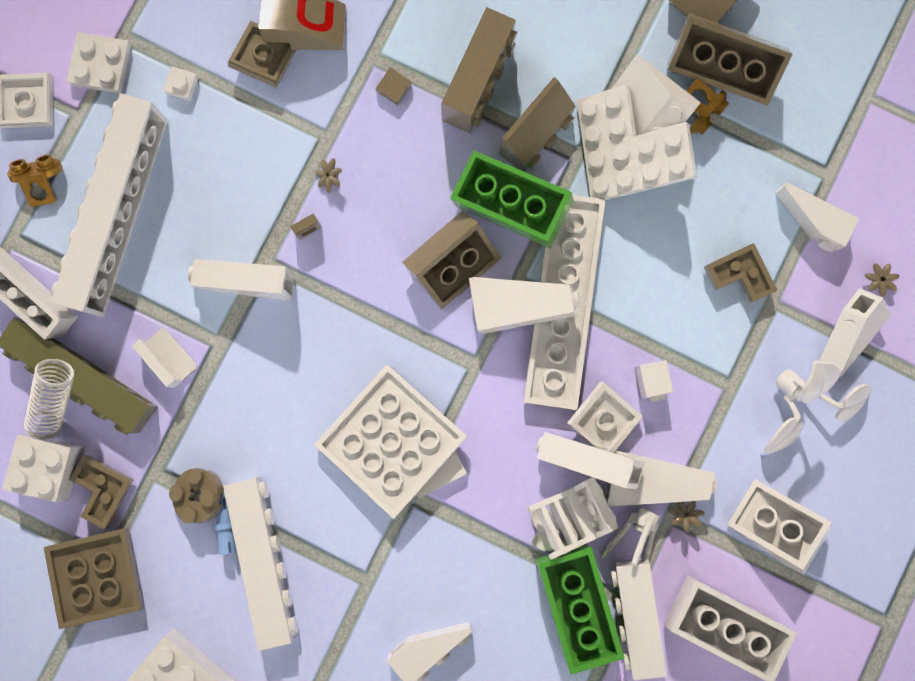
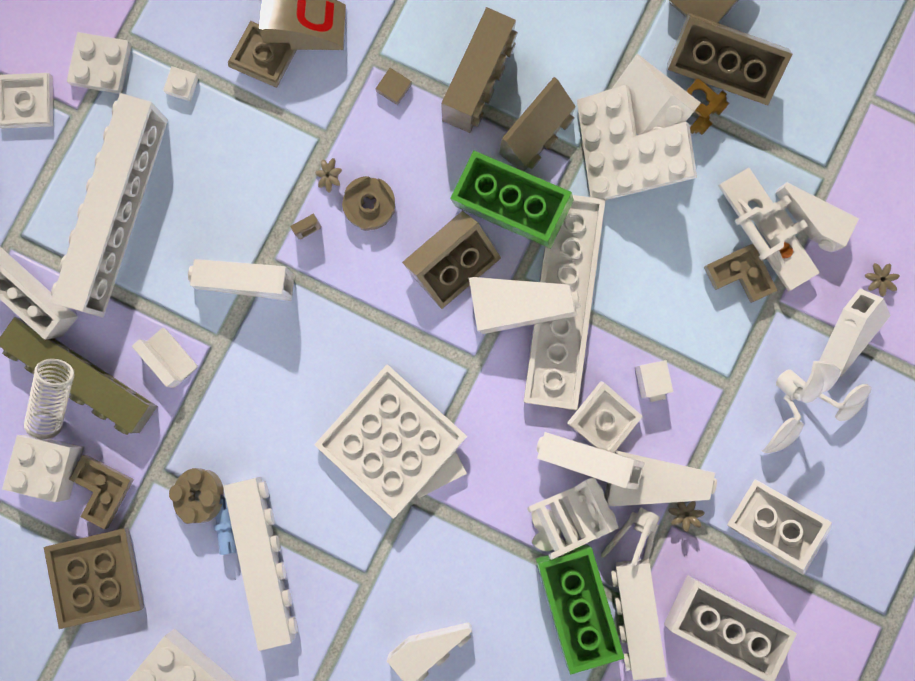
(35, 172): pearl gold bracket -> none
(367, 218): none -> dark tan plate
(785, 251): none -> white piece

